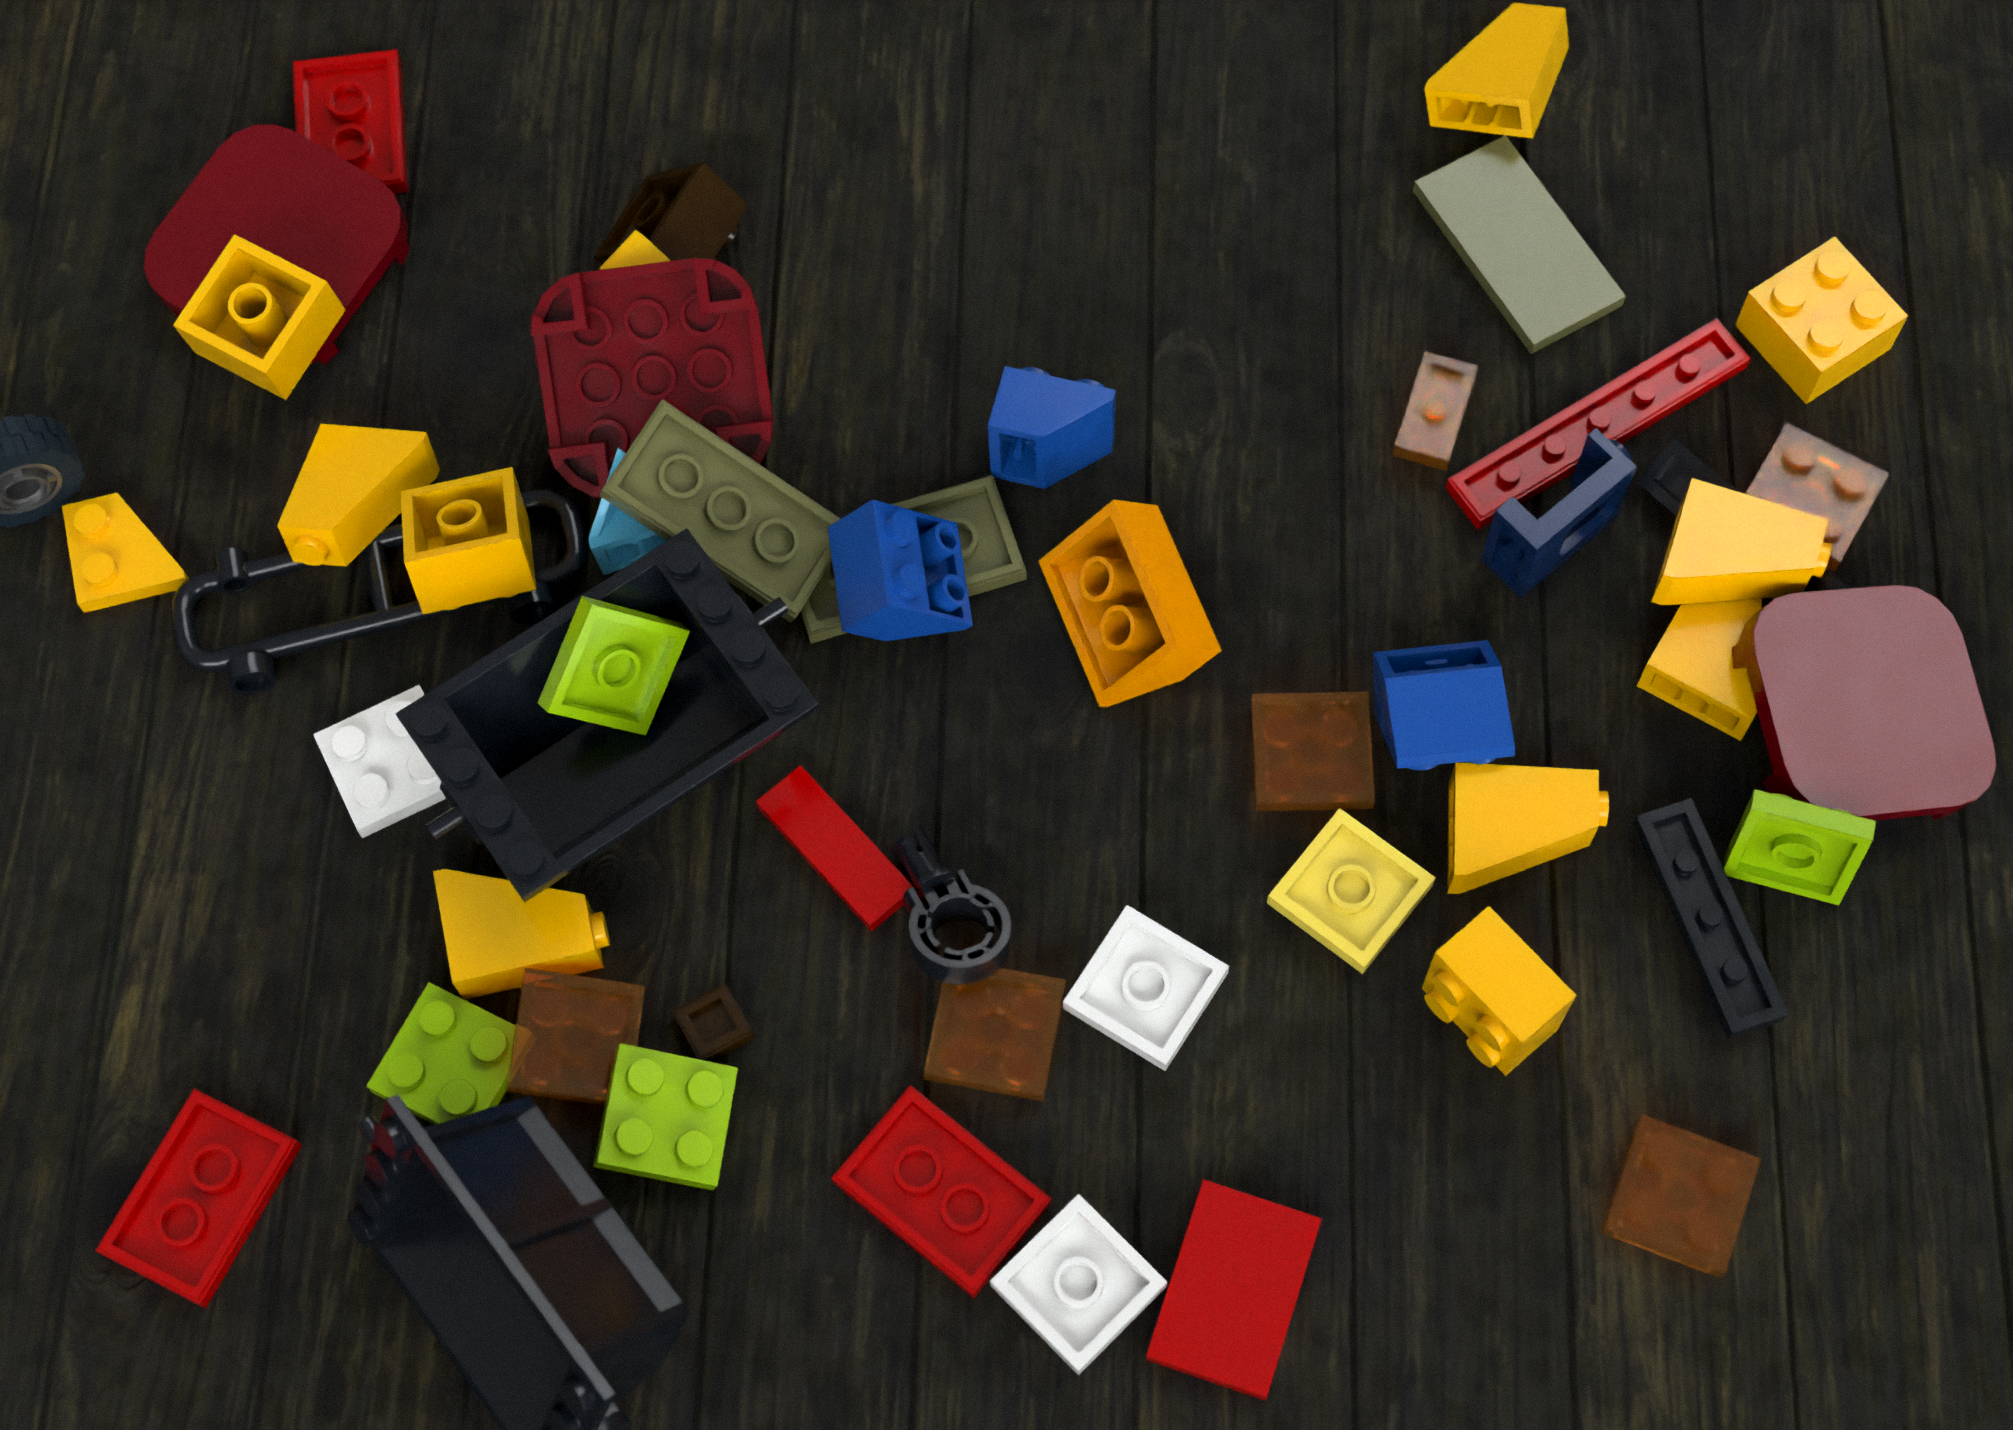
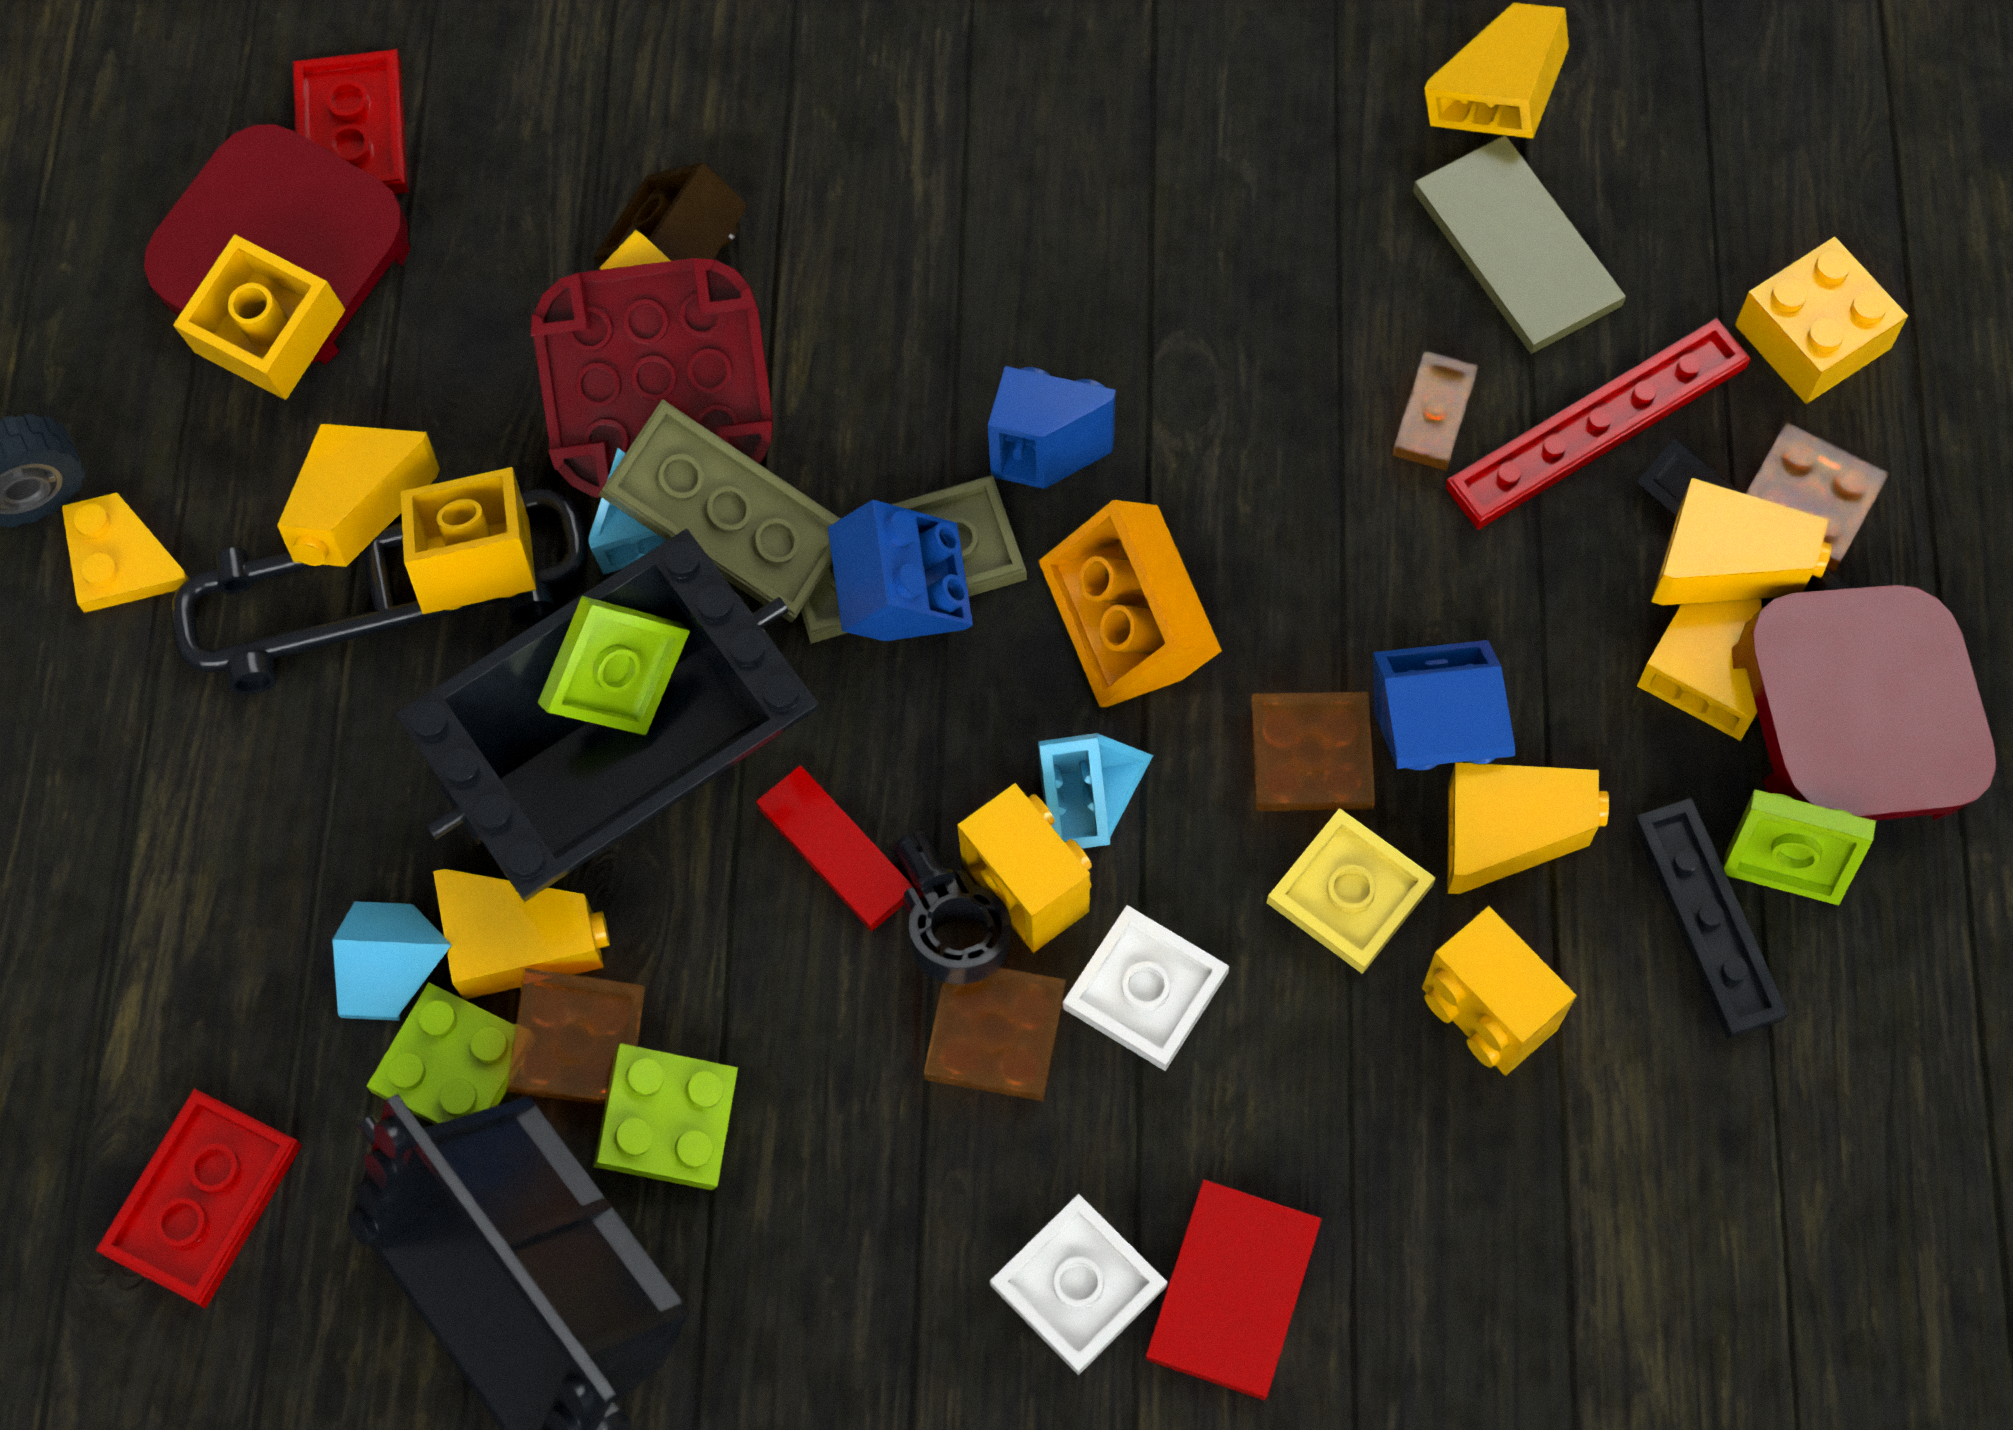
(379, 765): white plate -> none
(383, 958): none -> medium azure slope
(713, 1024): dark brown tile -> none
(942, 1191): red tile -> none
(1027, 865): none -> yellow brick
(1089, 784): none -> medium azure slope
(1529, 549): dark blue window -> none
(1681, 1196): clear orange plate -> none

